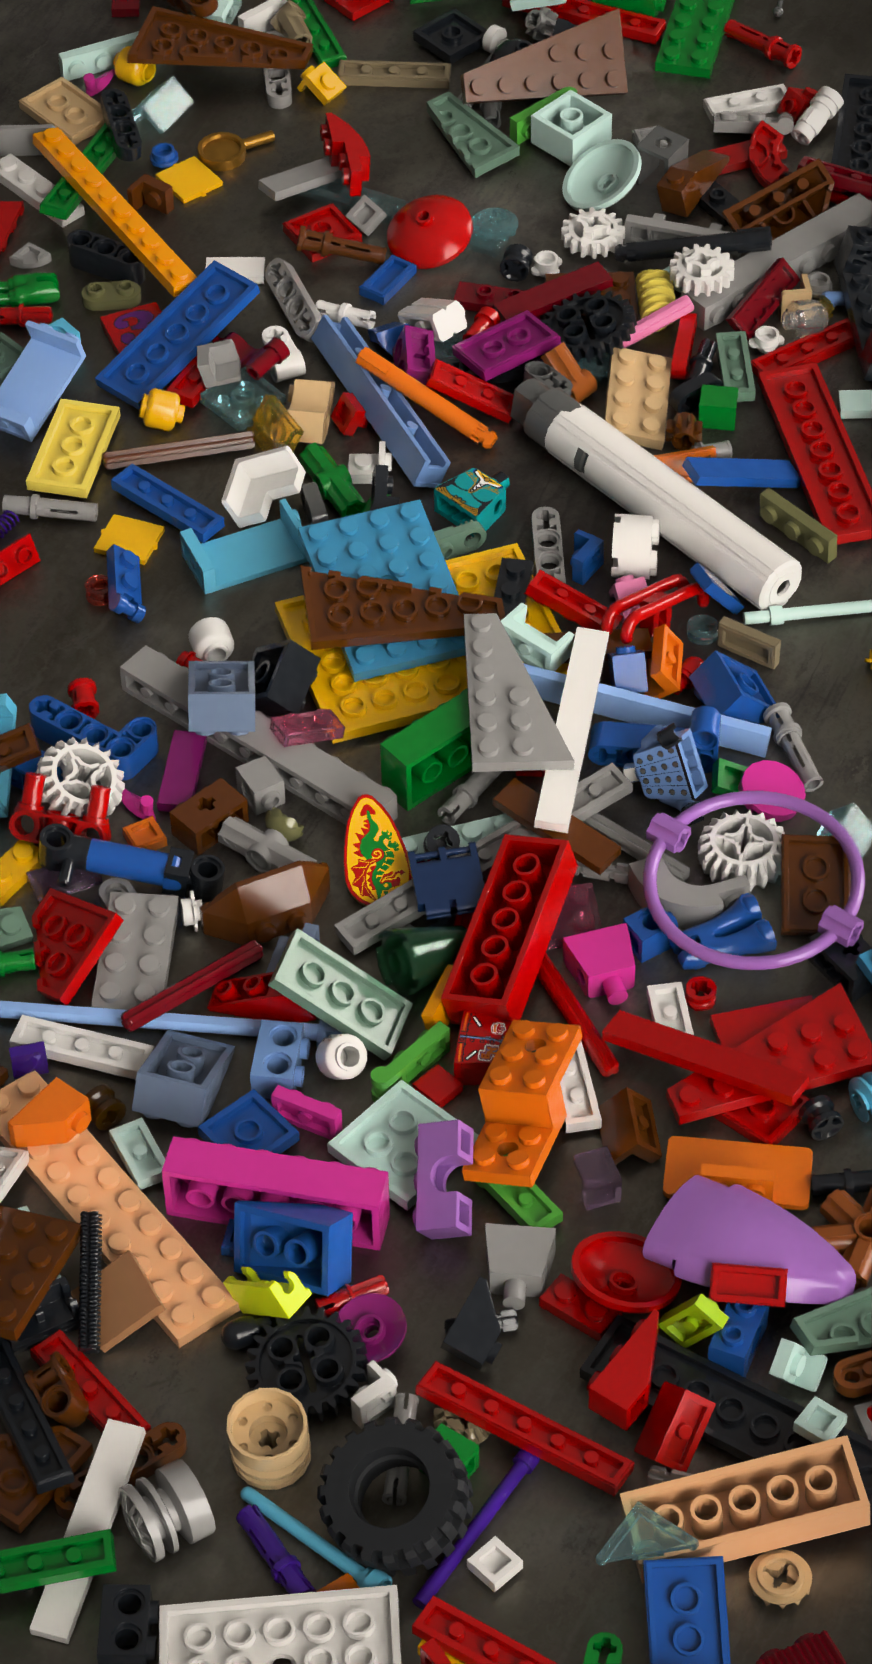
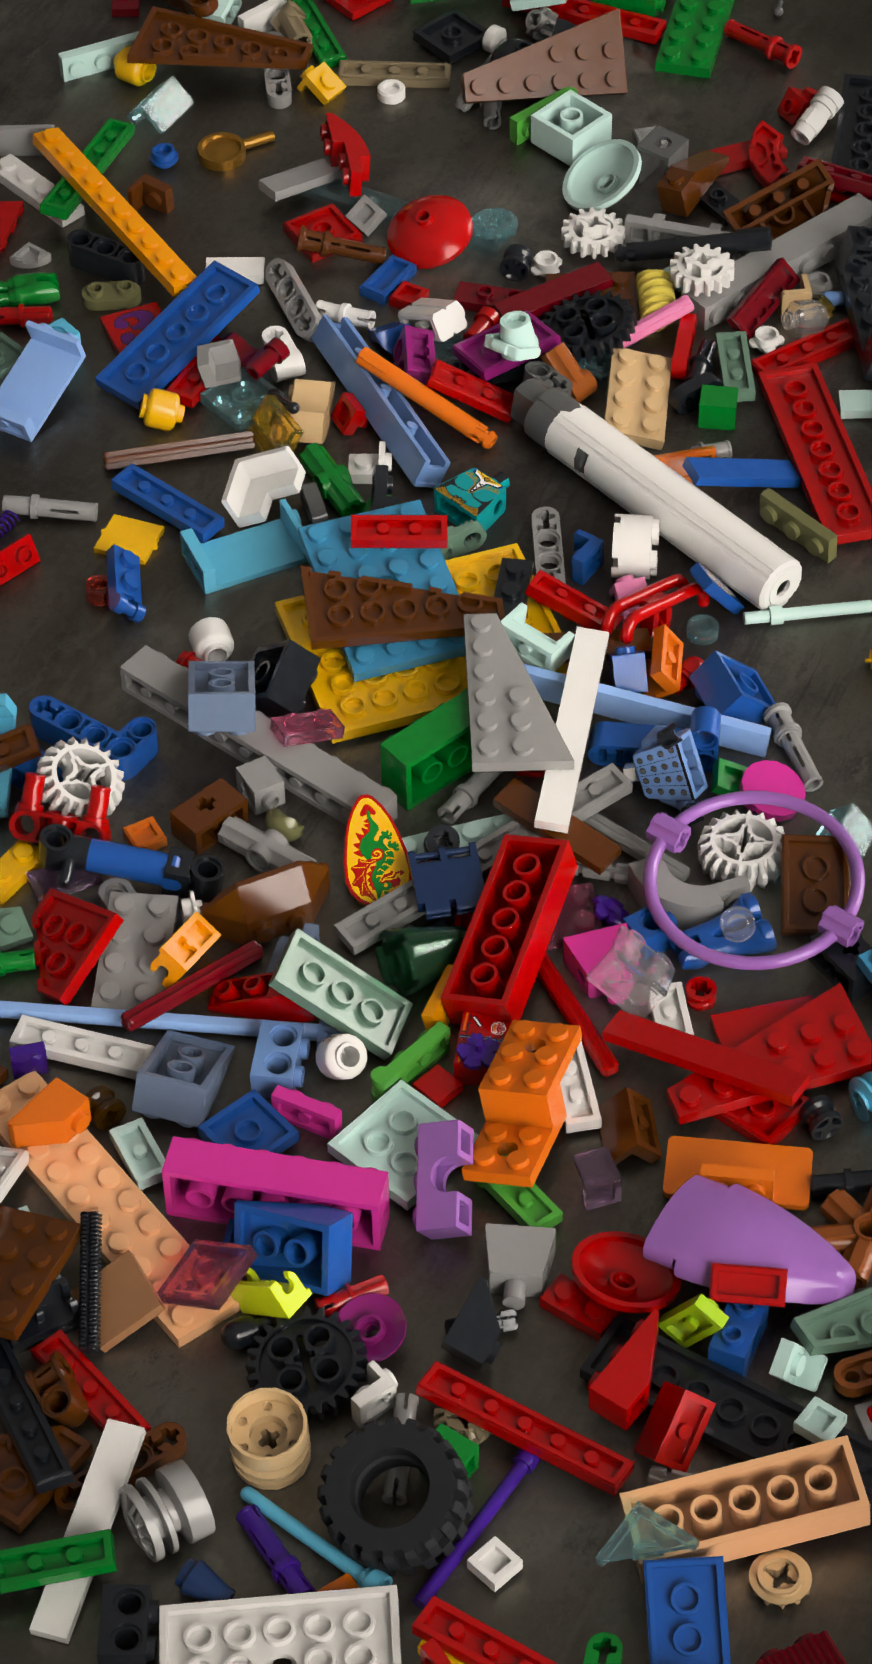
(65, 108): tan tile -> none
(73, 448): light yellow plate -> none
(82, 693): red bush -> none
(93, 85): dark pink bar -> none
(118, 120): black beam -> none
(139, 806): dark pink bar -> none
(181, 769): magenta tile -> none
(185, 948): none -> light orange hinge
(190, 179): yellow piece -> none
(202, 1583): none -> dark blue cone
(207, 1274): none -> clear pink plate
(293, 407): none -> black hinge
(391, 91): none -> white tile
(399, 531): none -> red plate
(407, 294): none -> red tile
(471, 136): sand green wing -> none
(477, 1052): none -> dark purple plant
(515, 338): none -> light aqua piece
(609, 910): none -> dark purple plant
(633, 974): none -> clear bracket
(683, 431): reddish brown gear -> none
(731, 123): light grey plate -> none
(737, 924): none -> clear tile
(744, 102): white tile -> none
(749, 642): dark tan tile -> none

